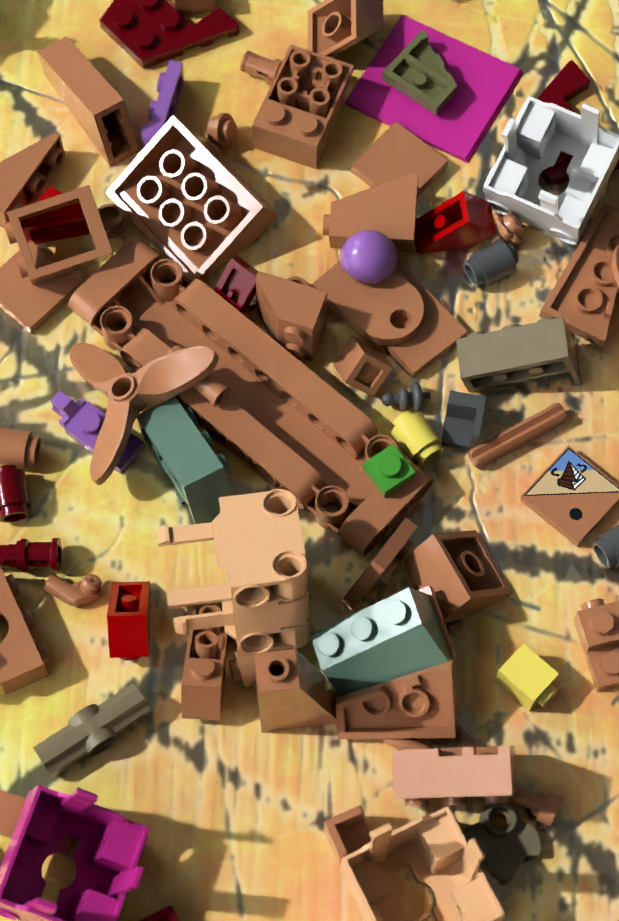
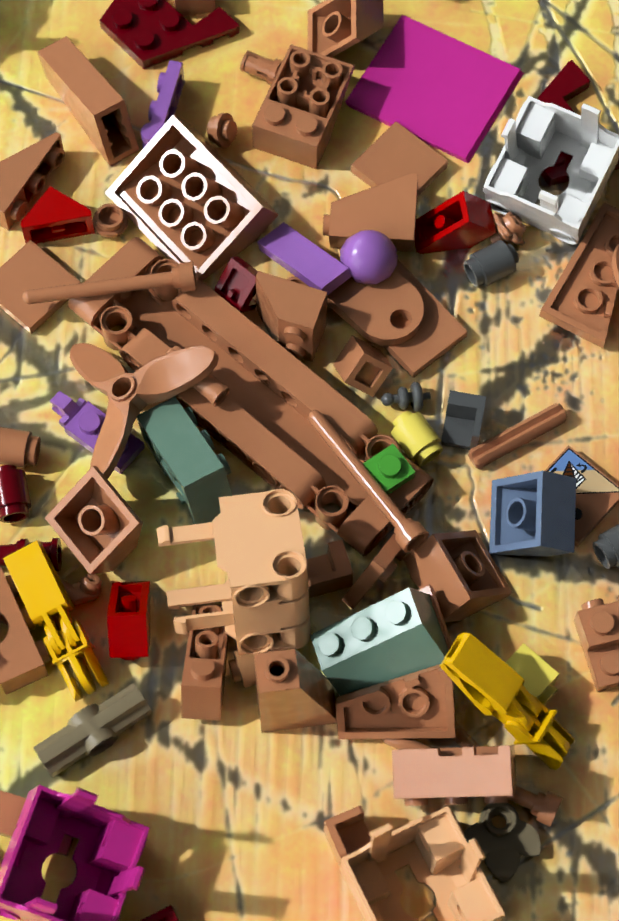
(47, 600): none -> yellow arm
(93, 220): nougat window -> none
(96, 523): none -> nougat slope
(180, 277): none -> nougat piece
(304, 259): none -> medium lavender tile
(329, 571): none -> nougat panel
(408, 533): none -> nougat piece
(421, 75): olive wing -> none
(500, 692): none -> yellow arm
(519, 355): dark tan wedge -> none
(533, 515): none -> sand blue slope

